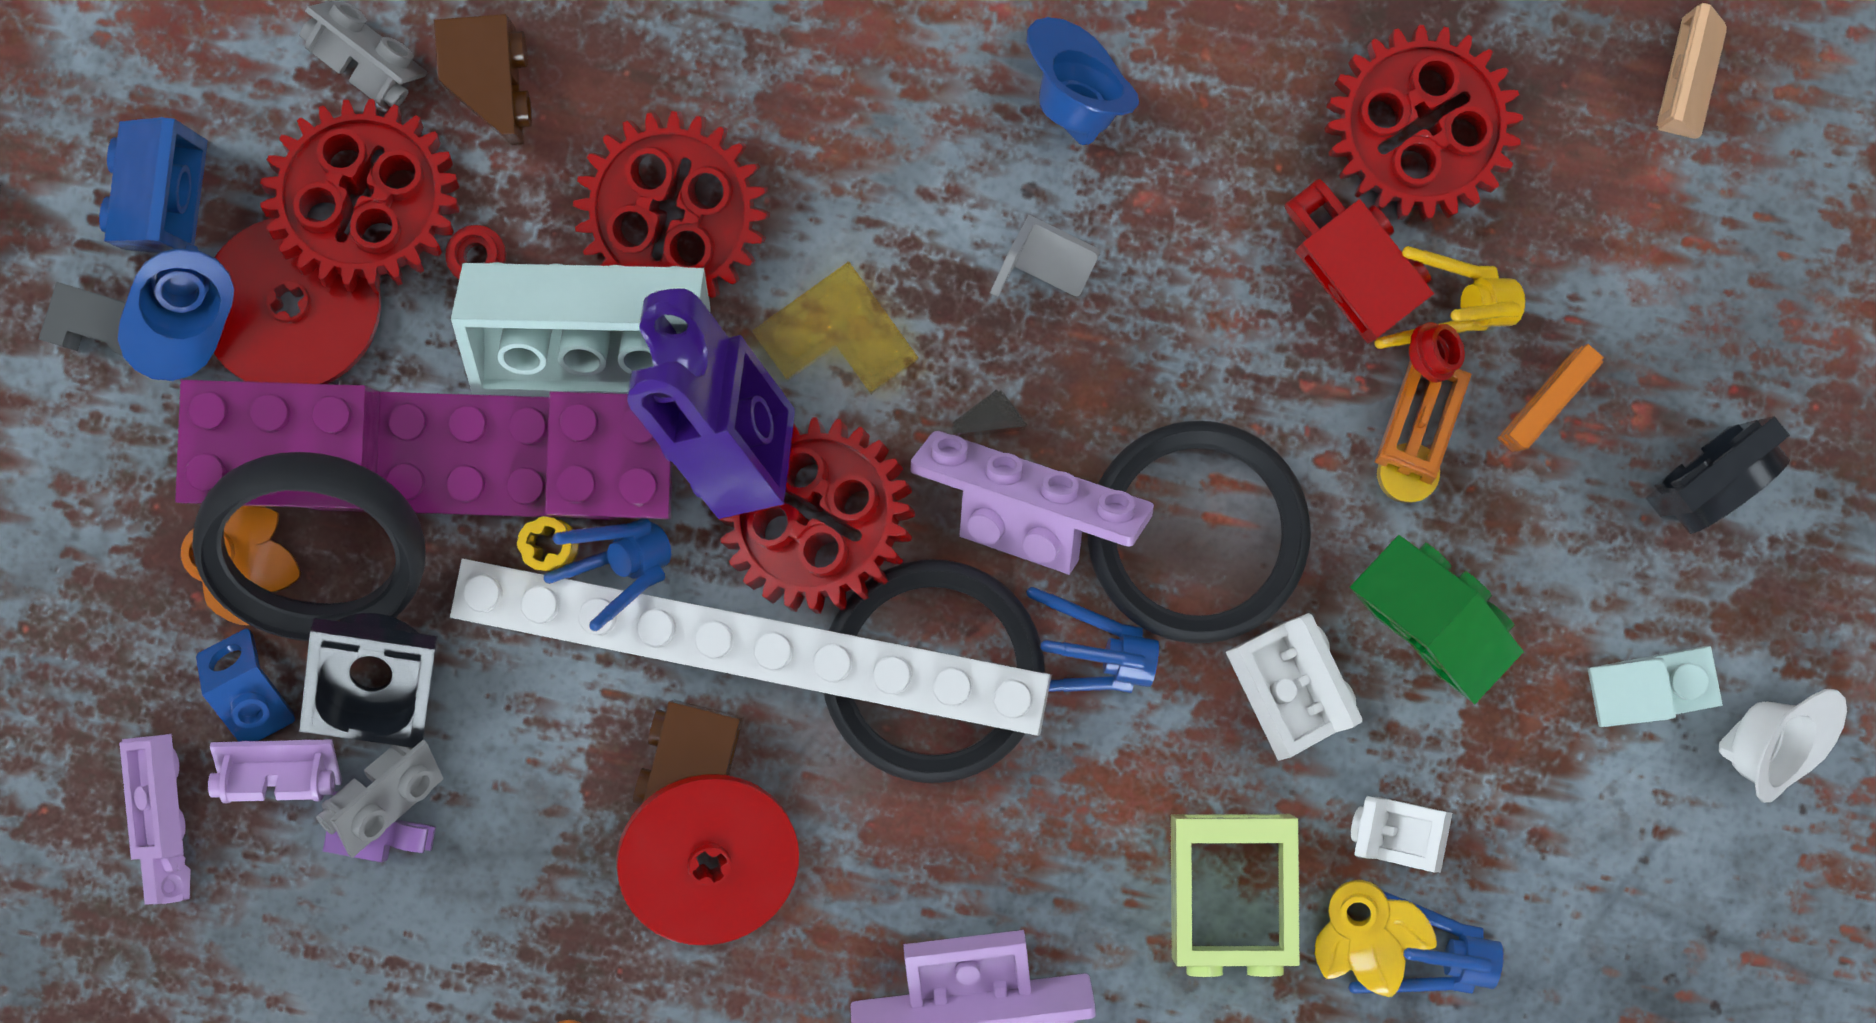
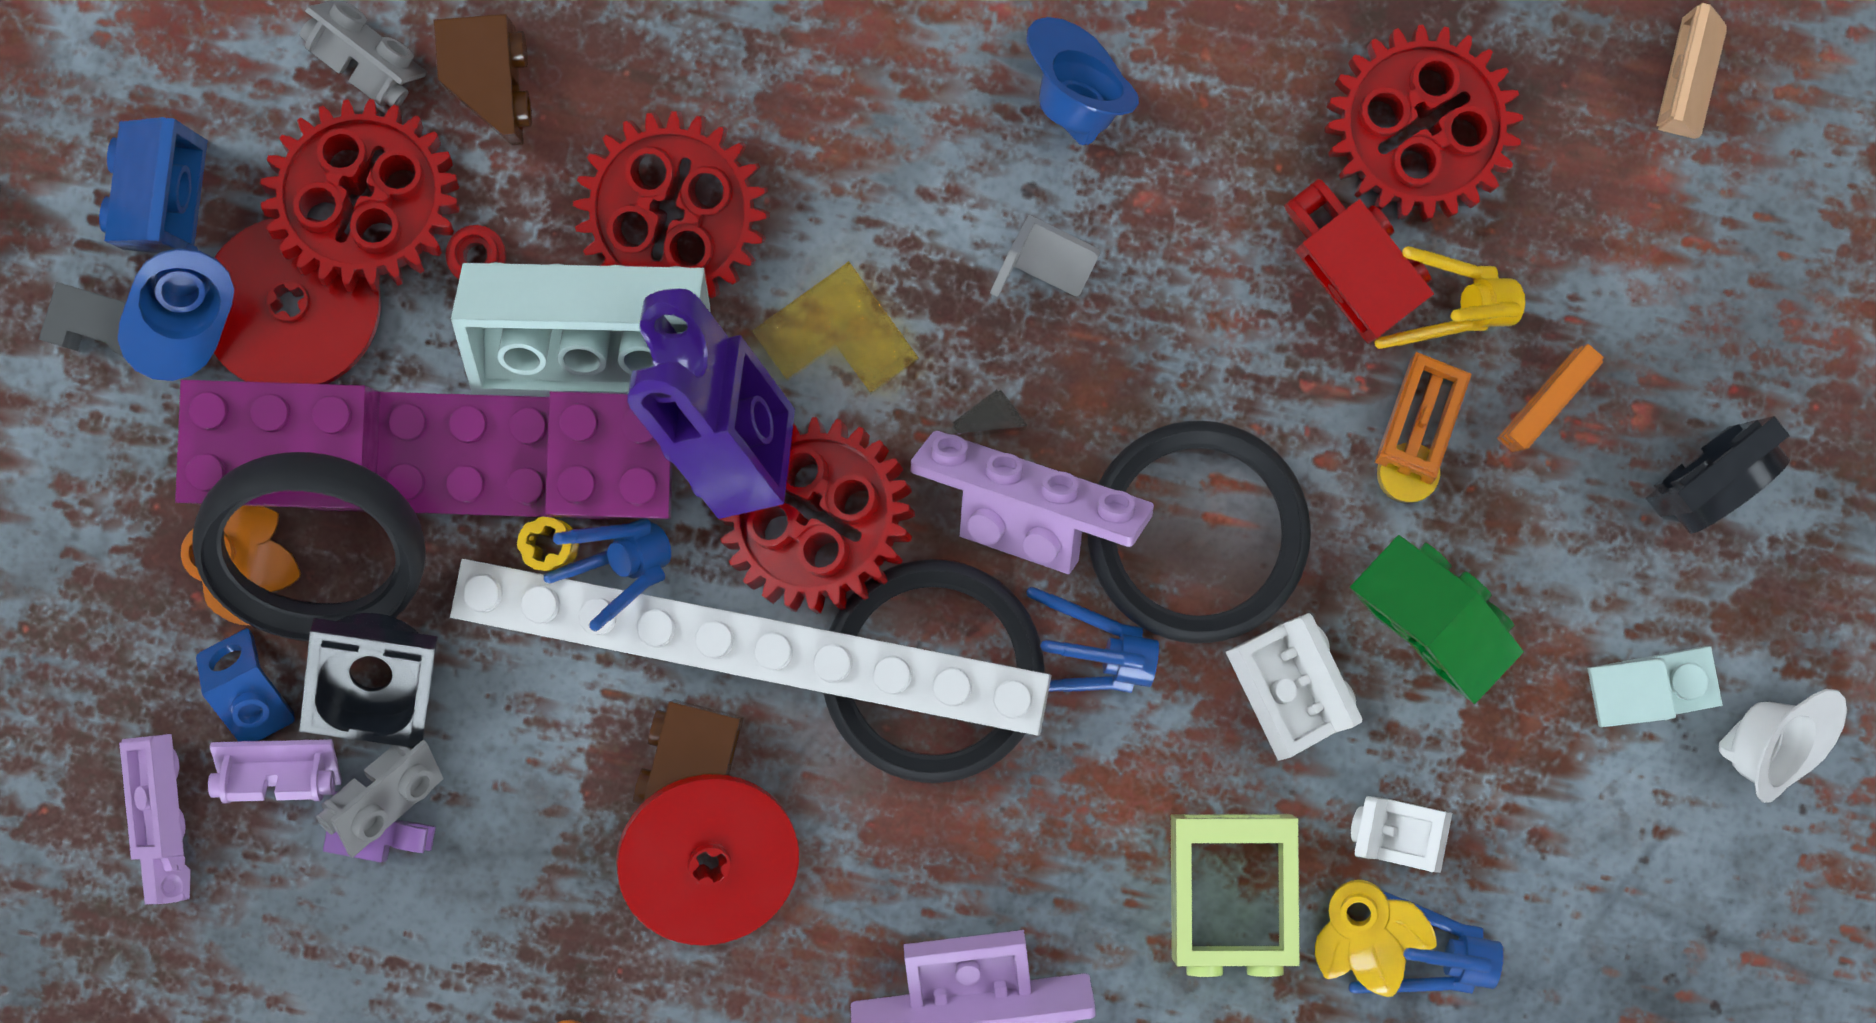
(1436, 351): red plate -> none

